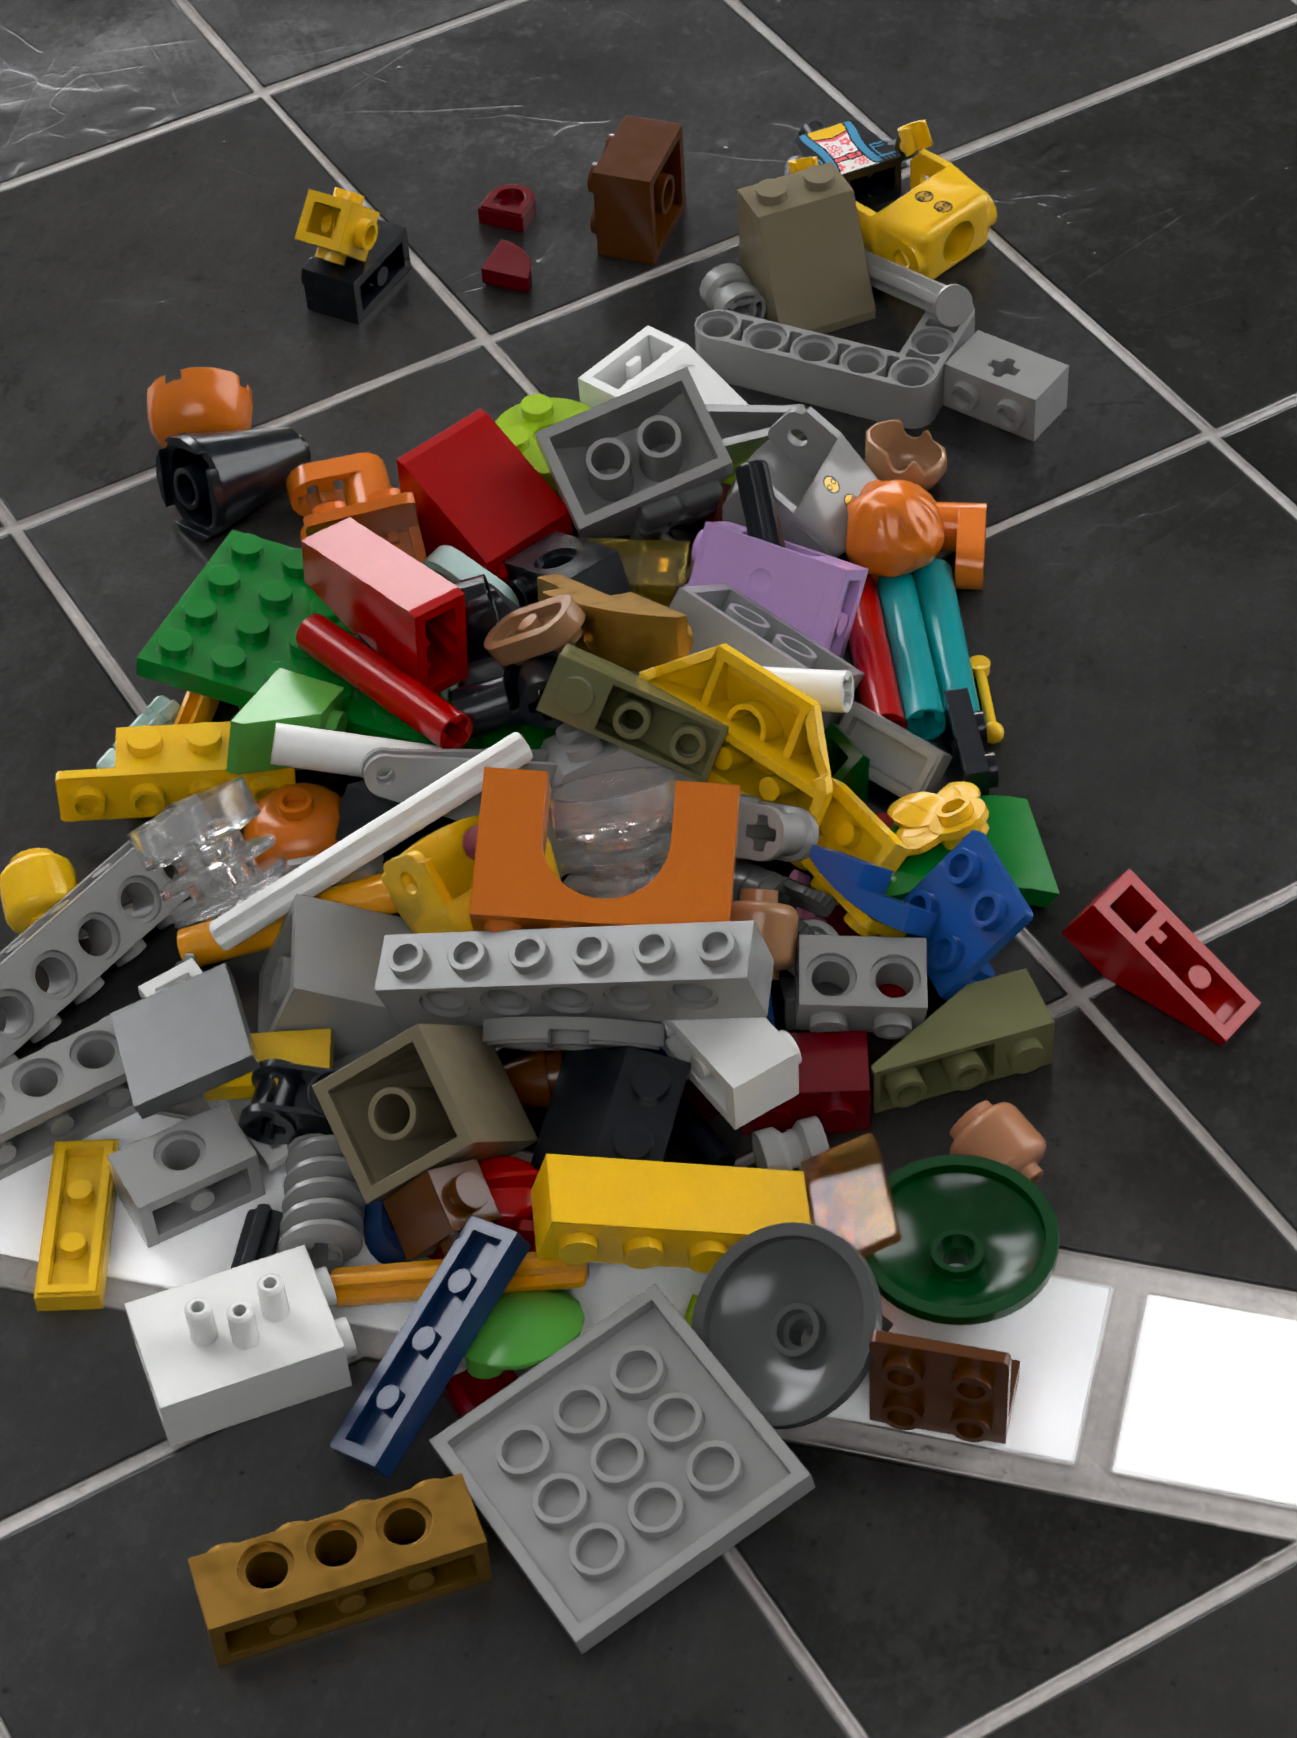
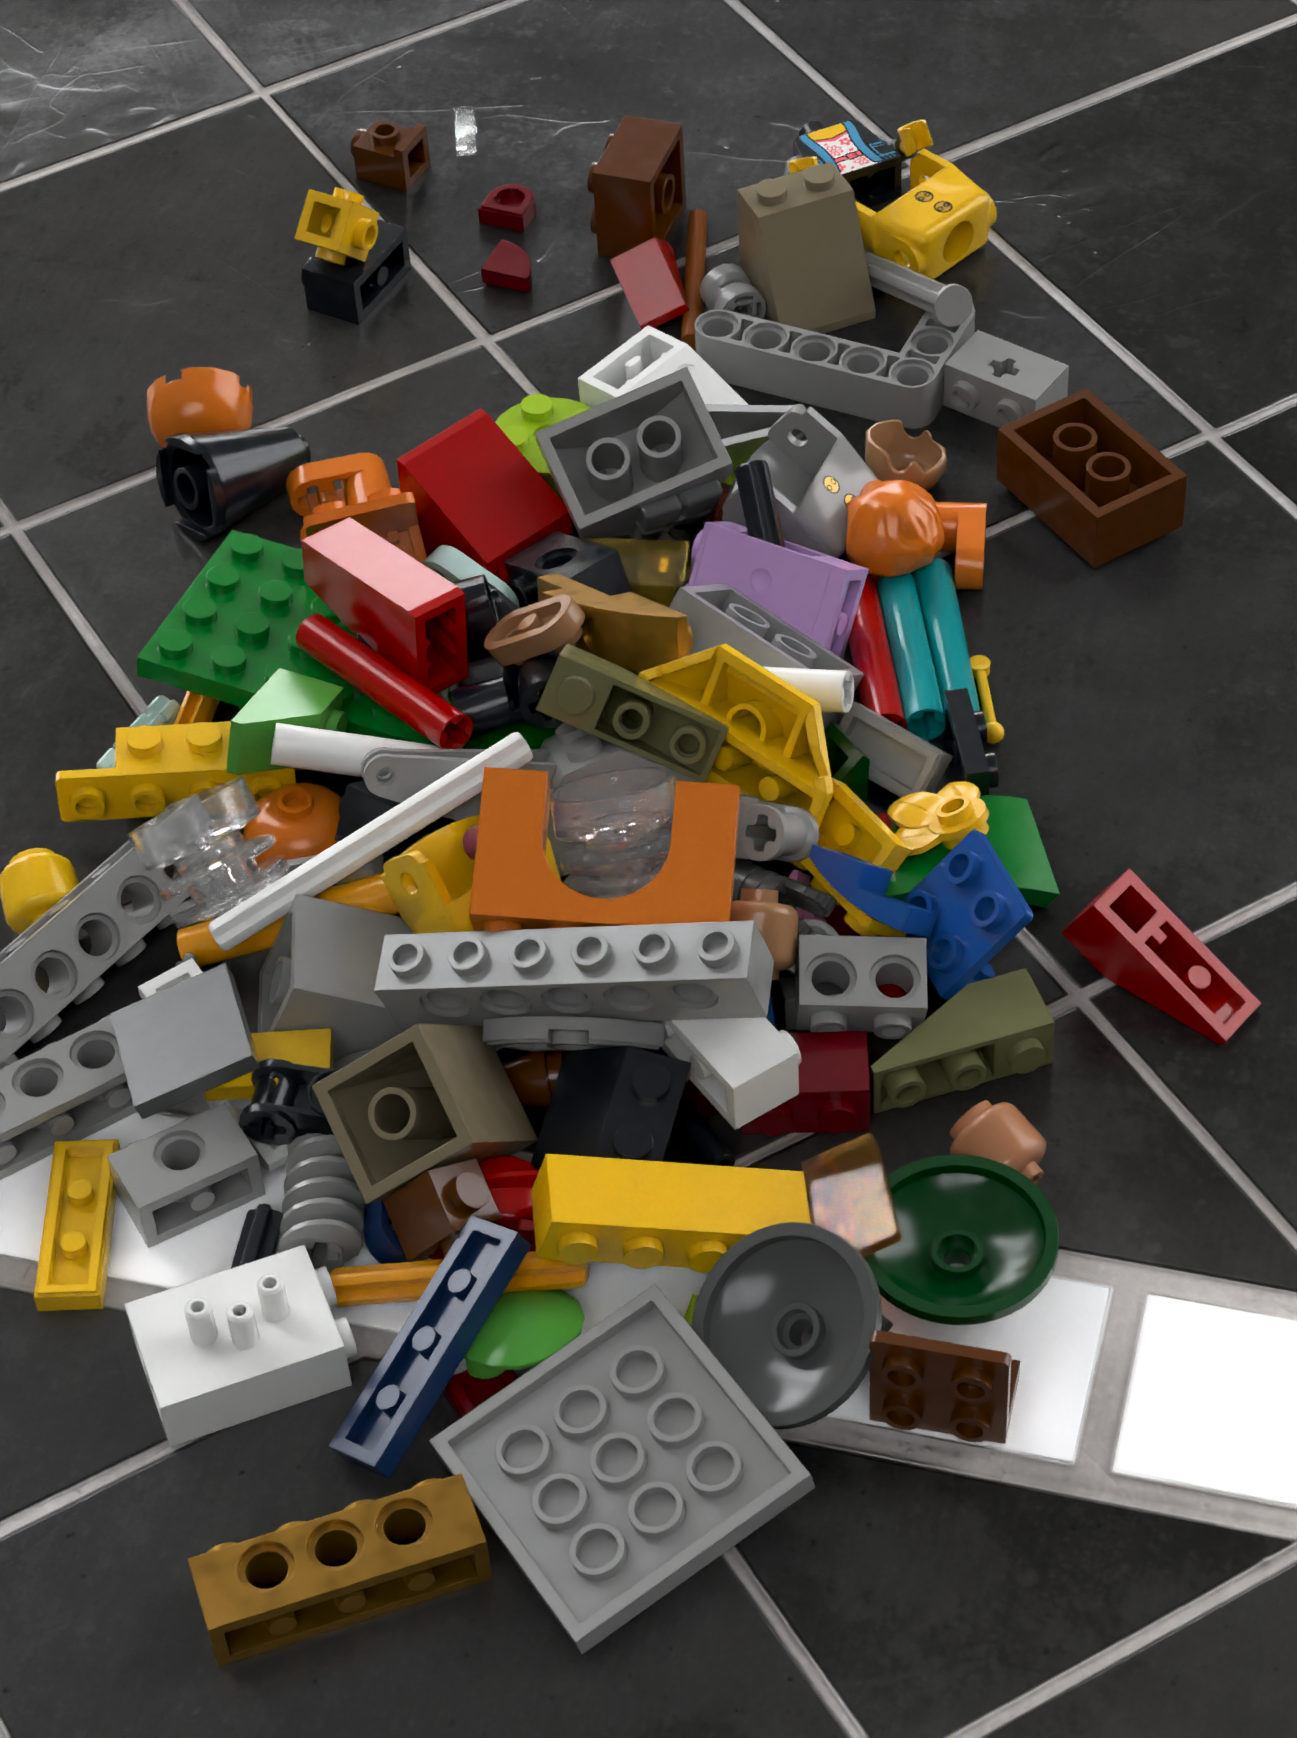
(391, 154): none -> reddish brown brick
(465, 130): none -> clear tile
(651, 282): none -> slope
(694, 272): none -> dark orange bar
(791, 1147): light grey wheel -> none
(1091, 477): none -> reddish brown brick

